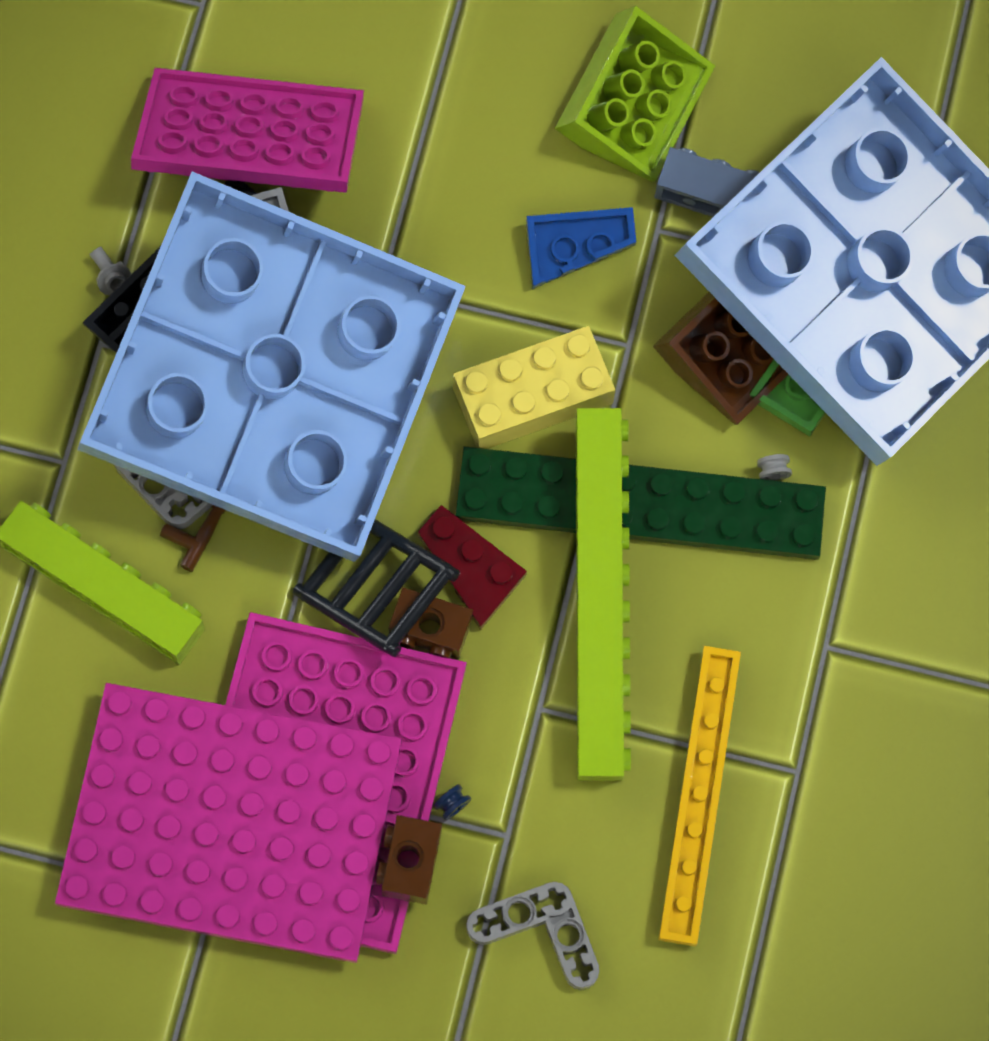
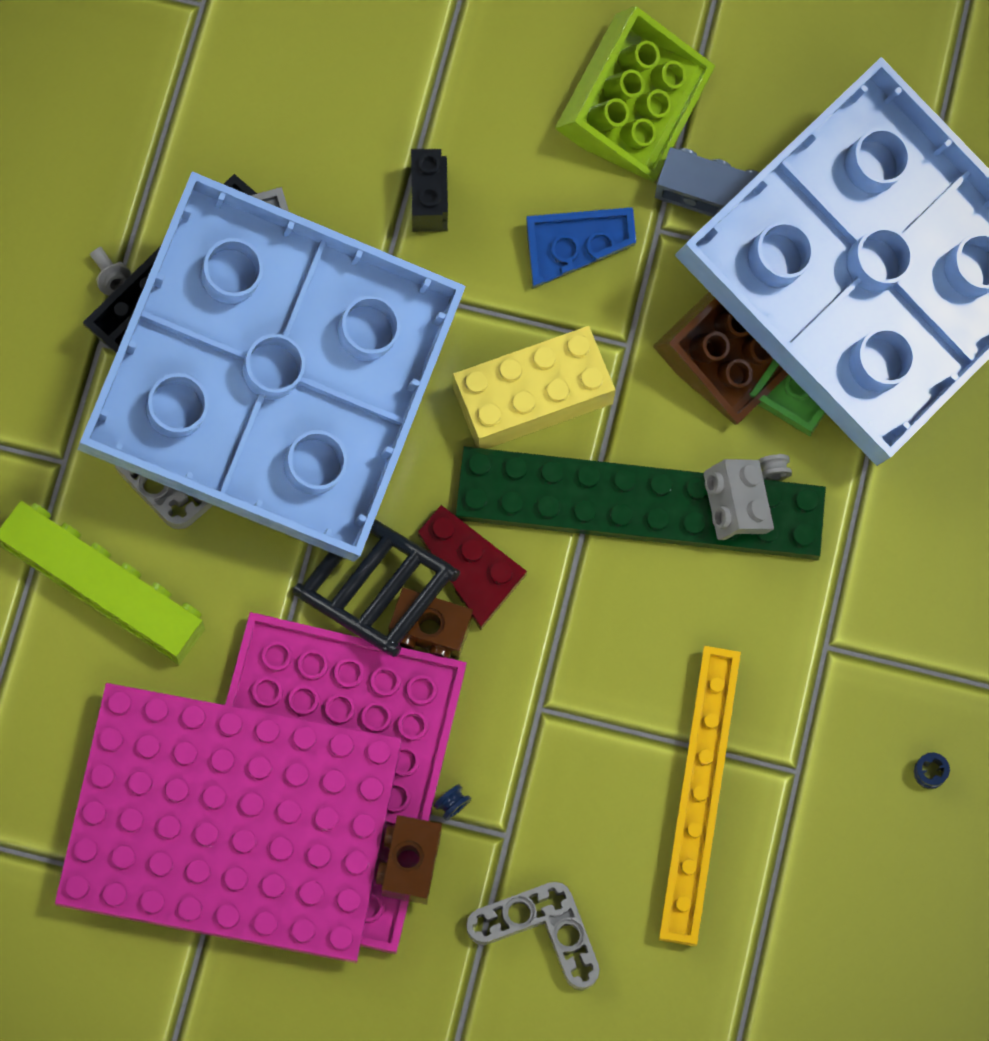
(194, 544): reddish brown piece -> none
(248, 130): dark pink plate -> none
(429, 190): none -> black window
(600, 594): lime brick -> none
(738, 498): none -> light grey bracket
(926, 760): none -> dark blue bush

